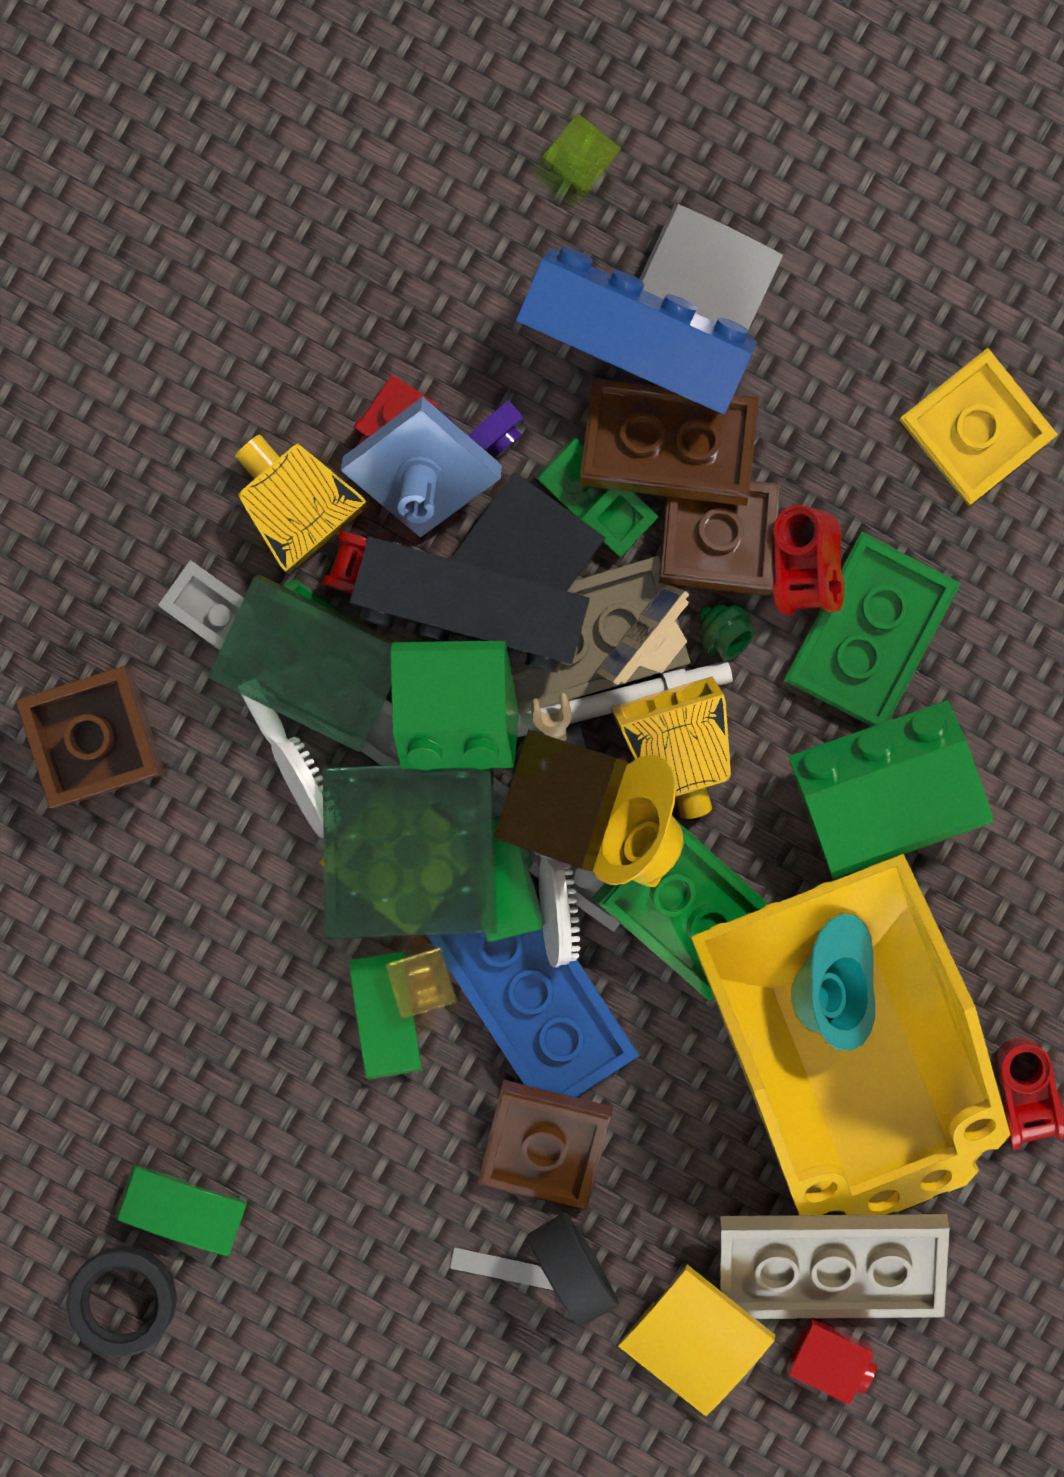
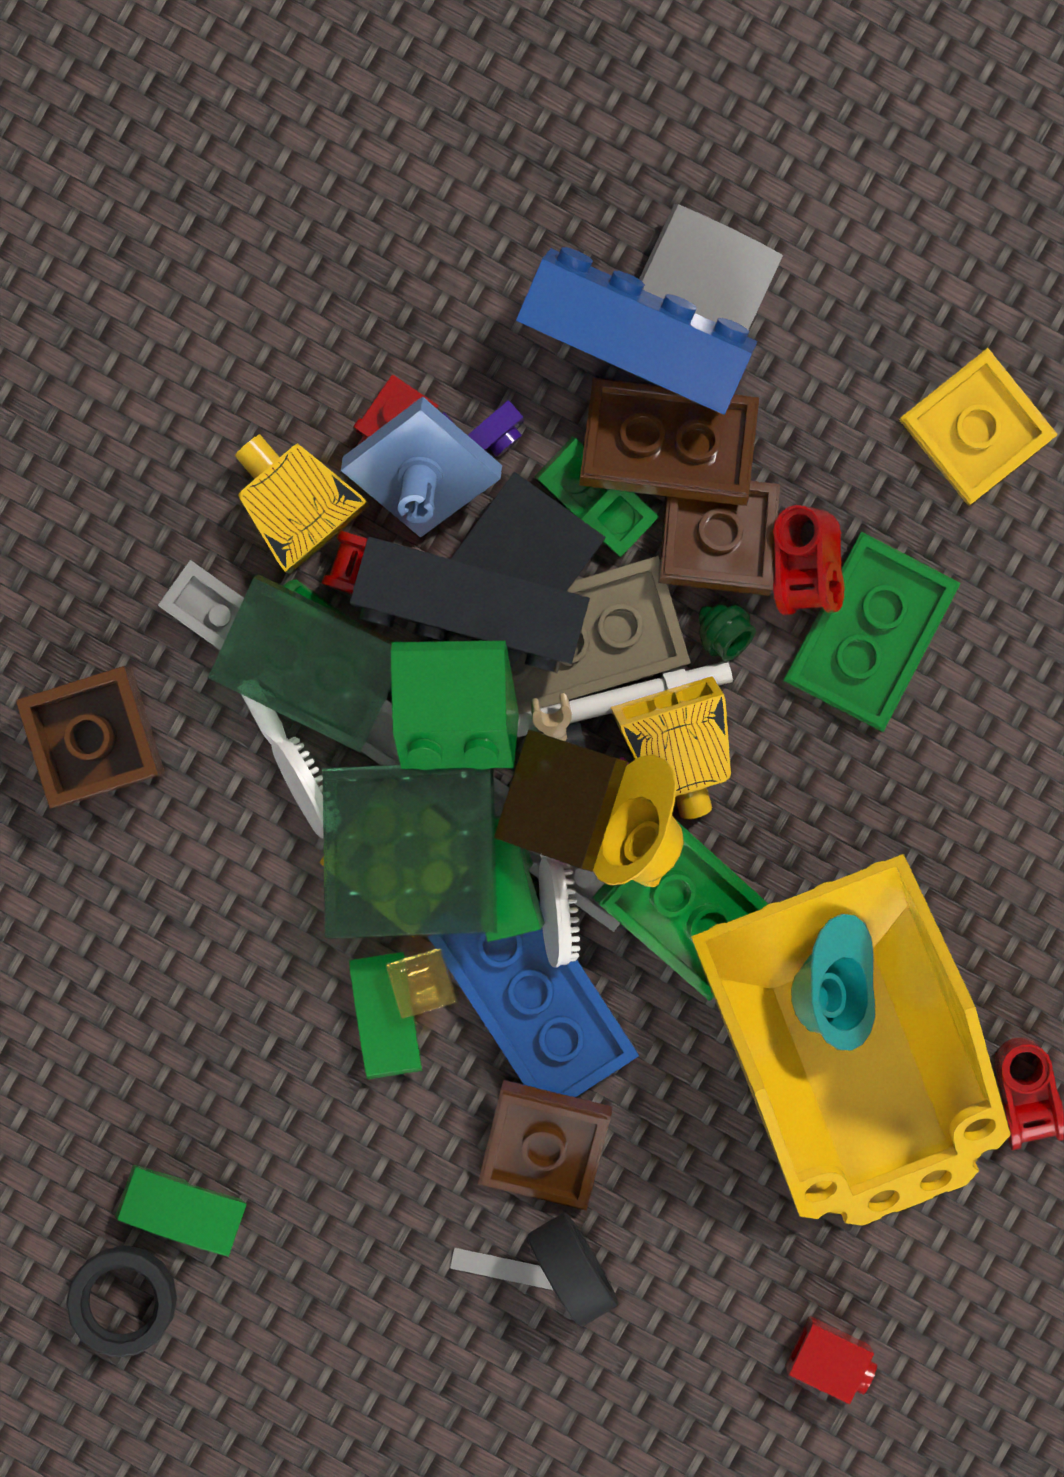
(581, 154): clear neon green plate -> none
(651, 640): tan piece -> none
(697, 1340): yellow slope -> none
(835, 1265): dark tan plate -> none
(890, 789): green slope -> none

